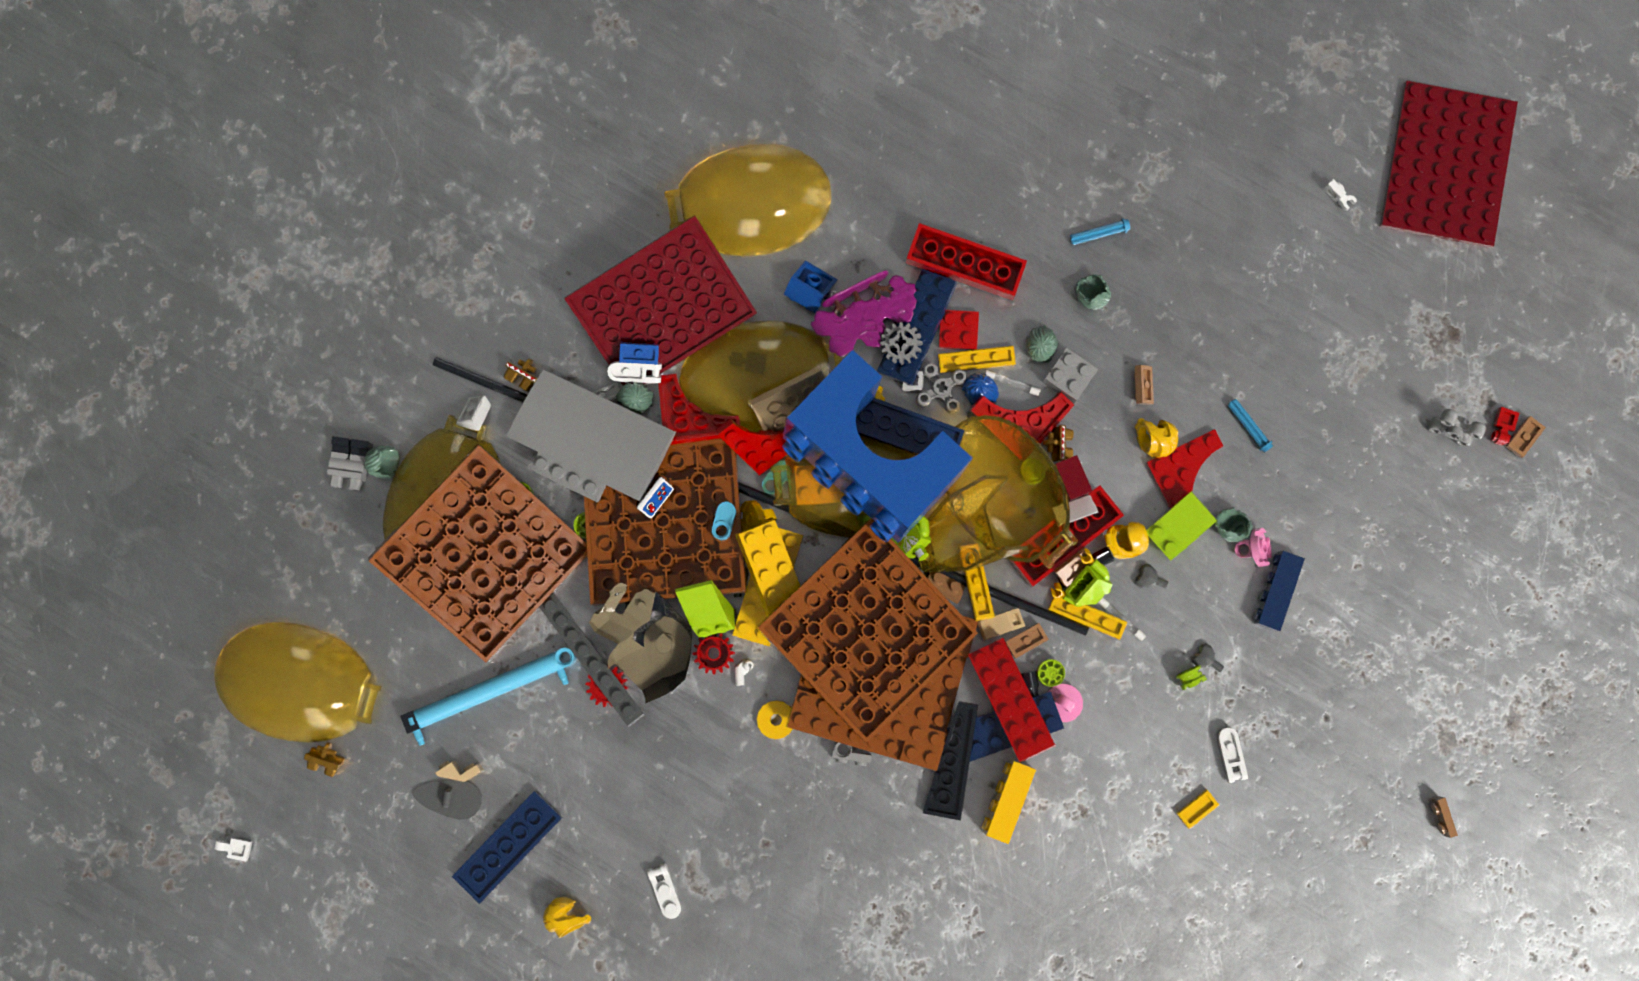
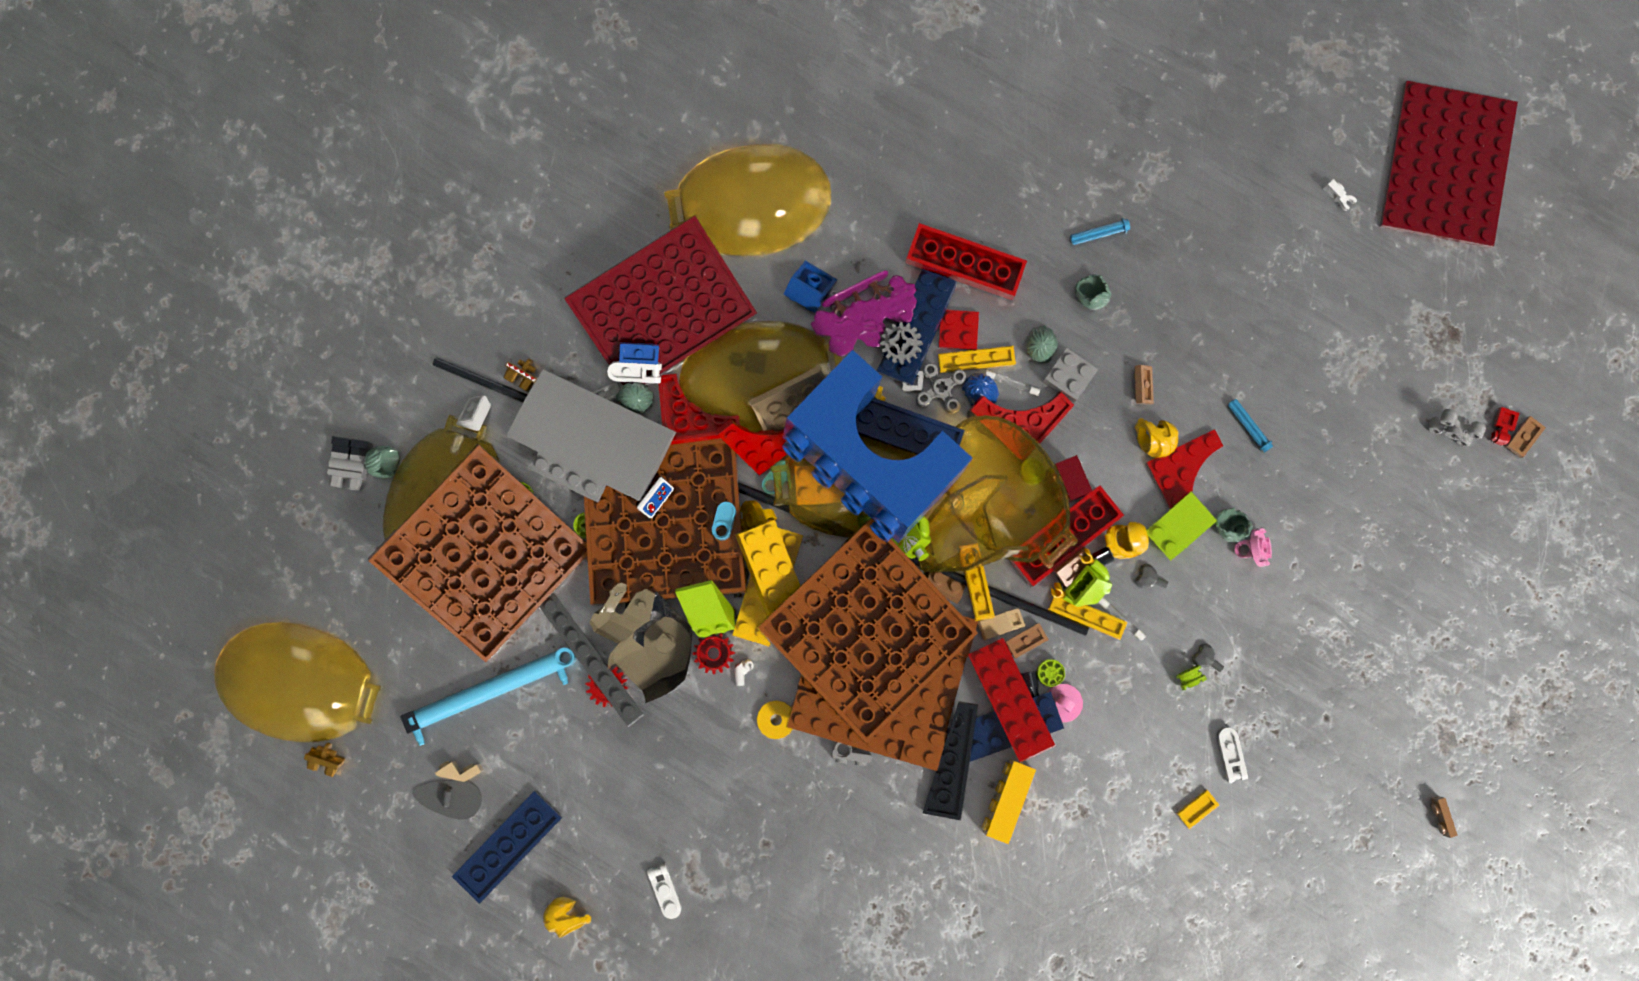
(237, 848): white plate -> none
(1057, 443): pearl gold hips -> none
(1082, 508): white slope -> none
(1279, 590): dark blue brick -> none

